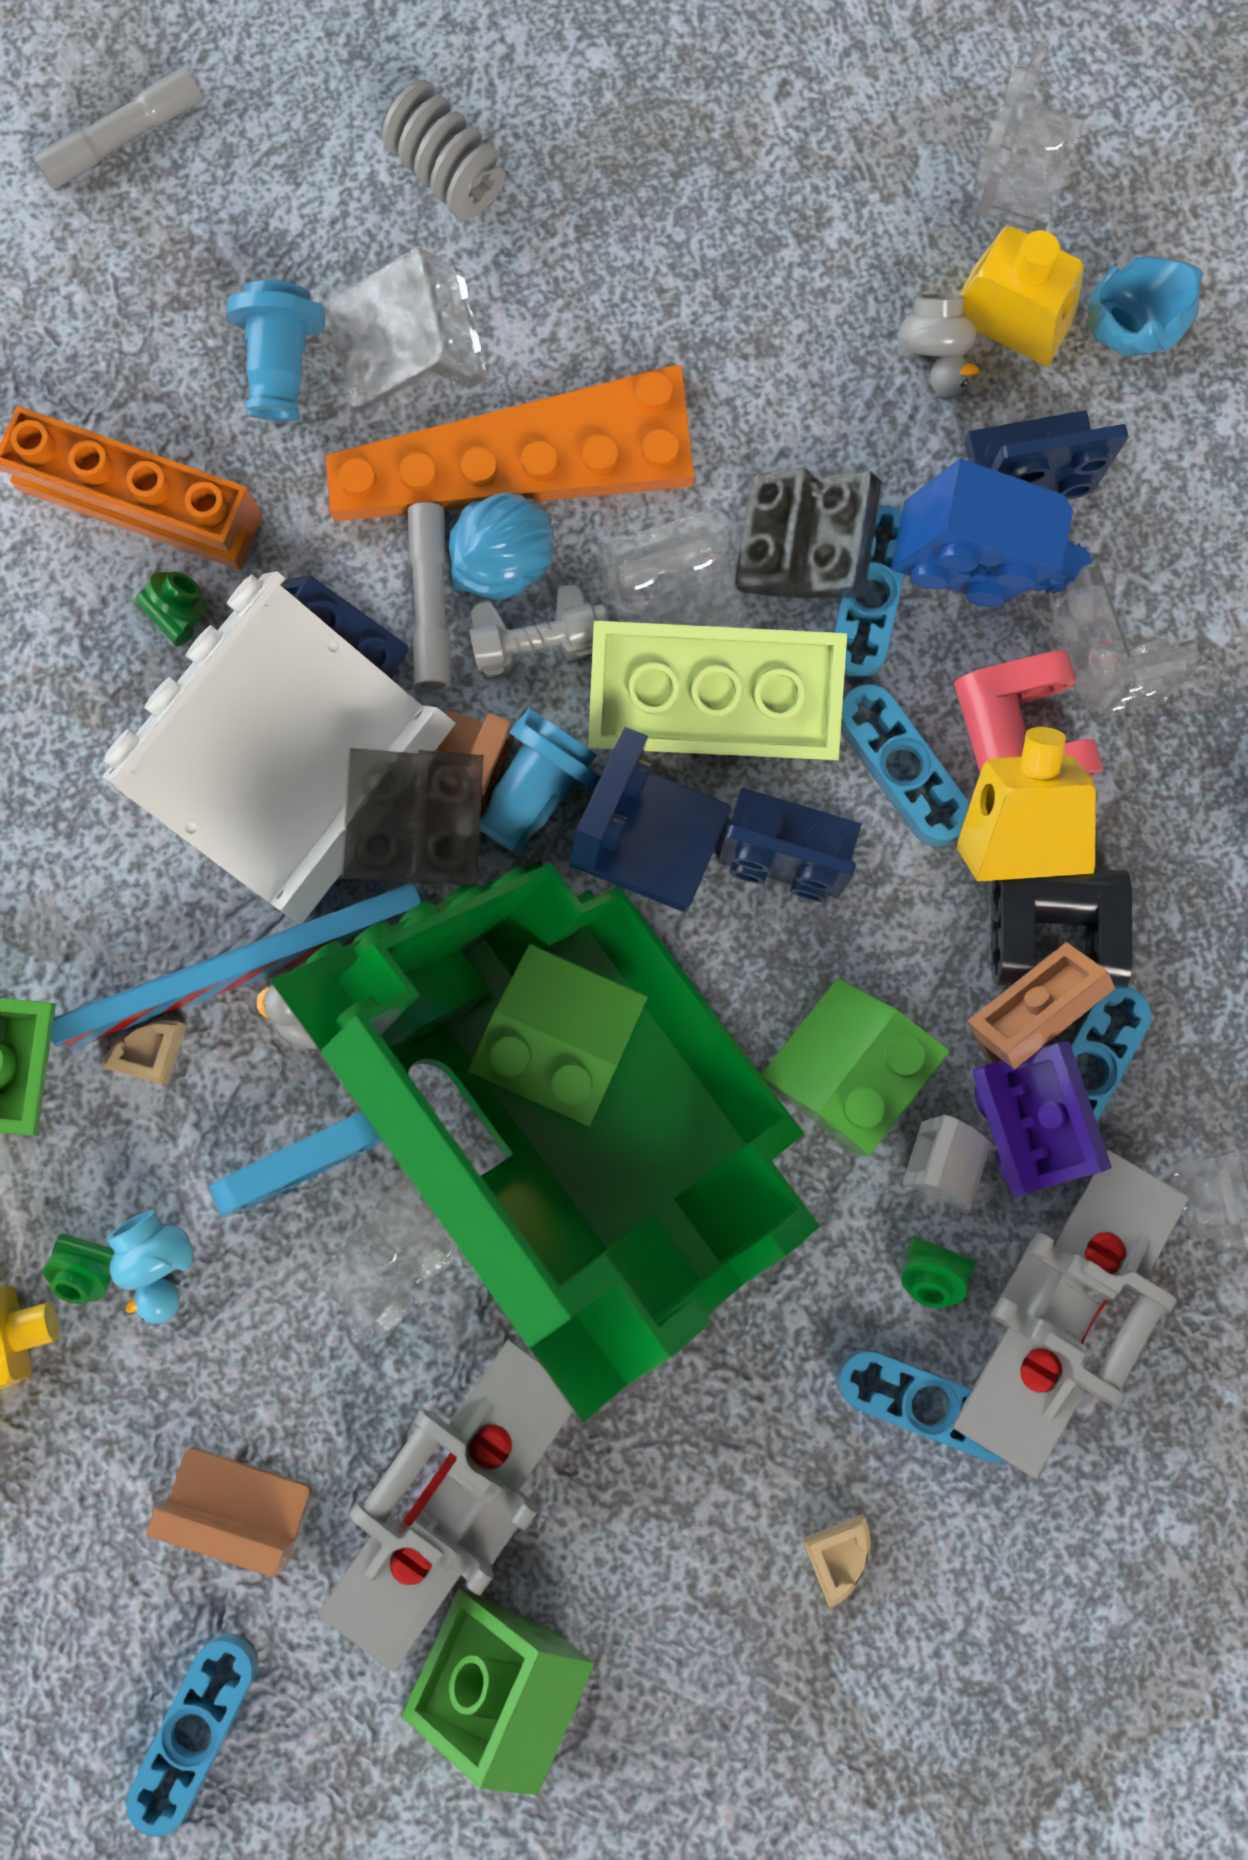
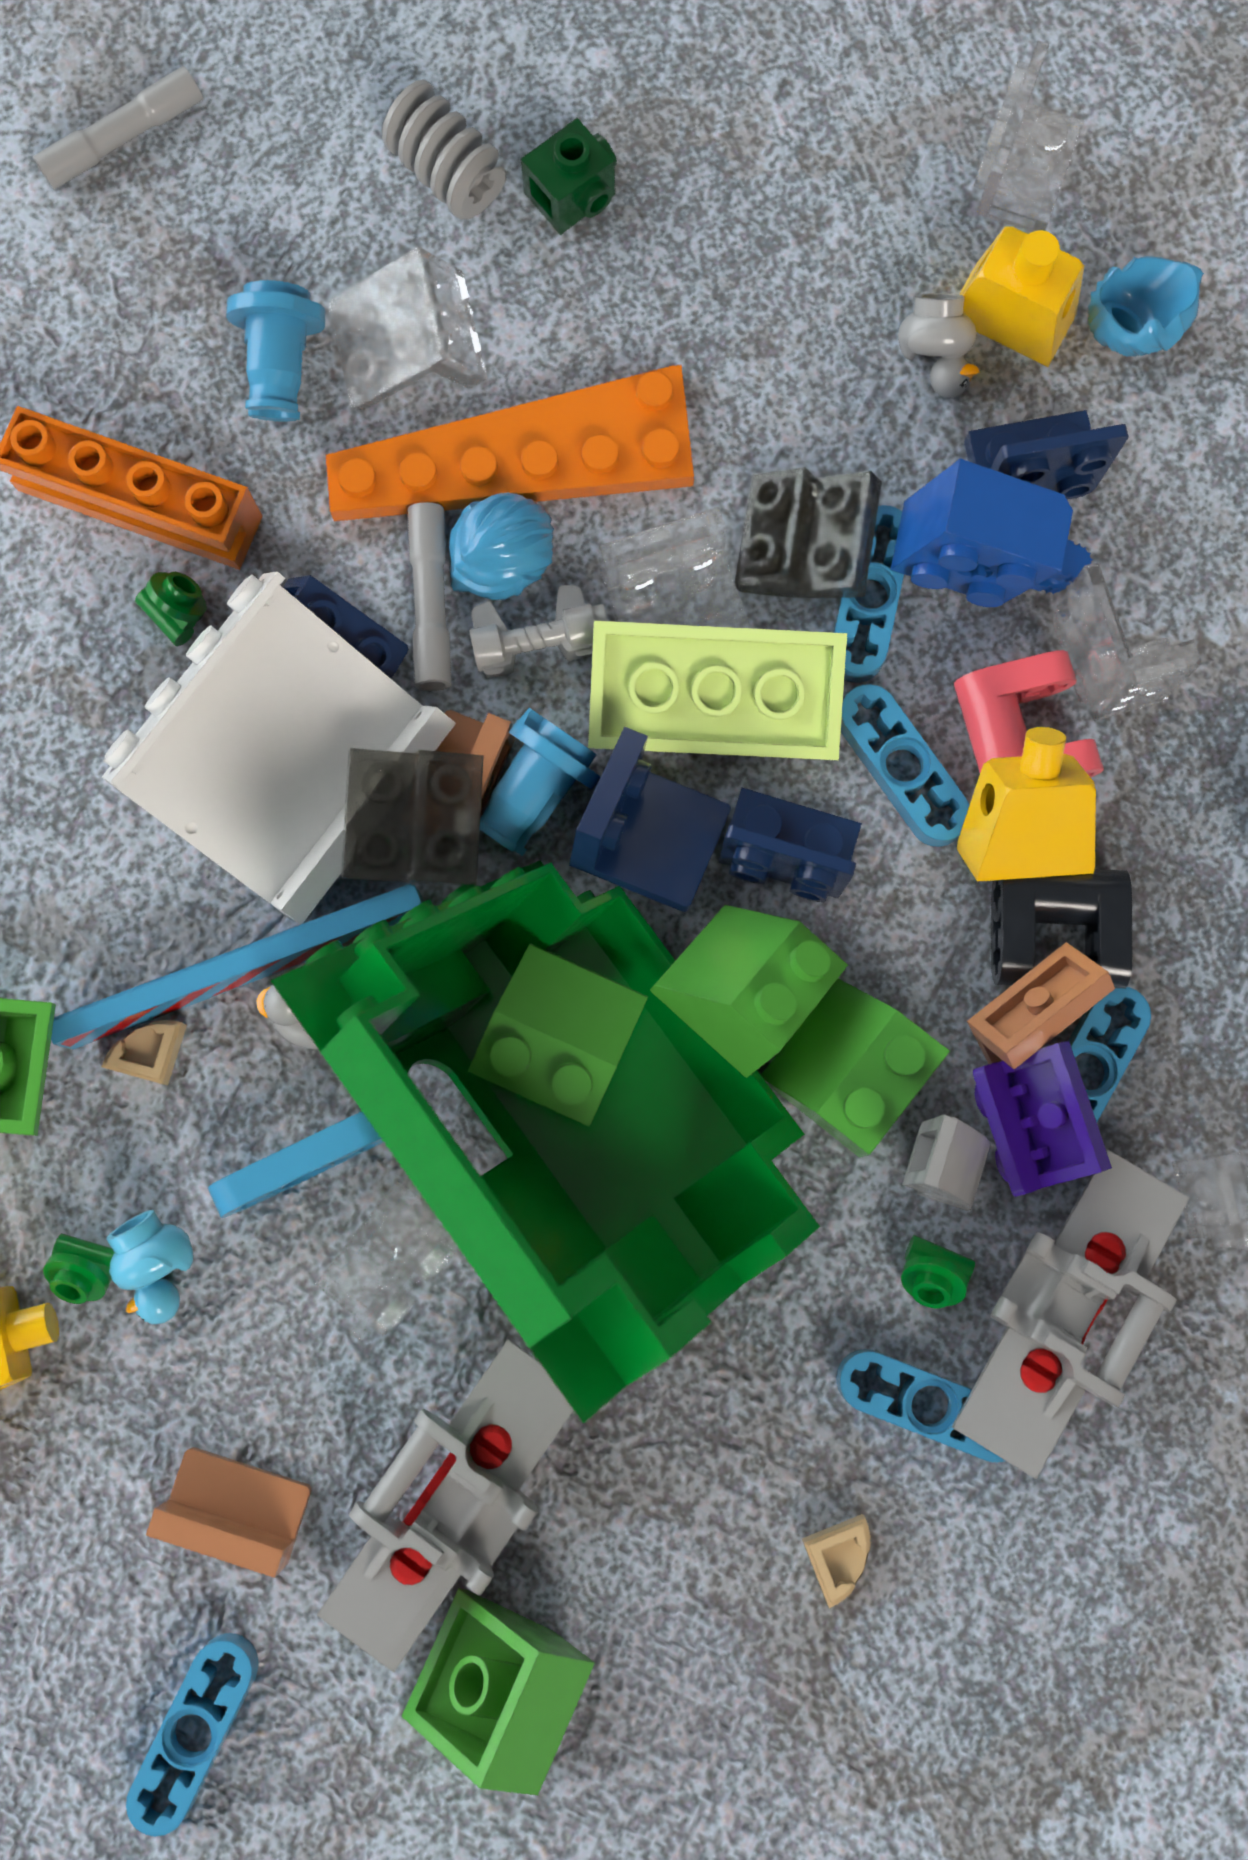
(570, 176): none -> dark green brick
(749, 983): none -> bright green slope

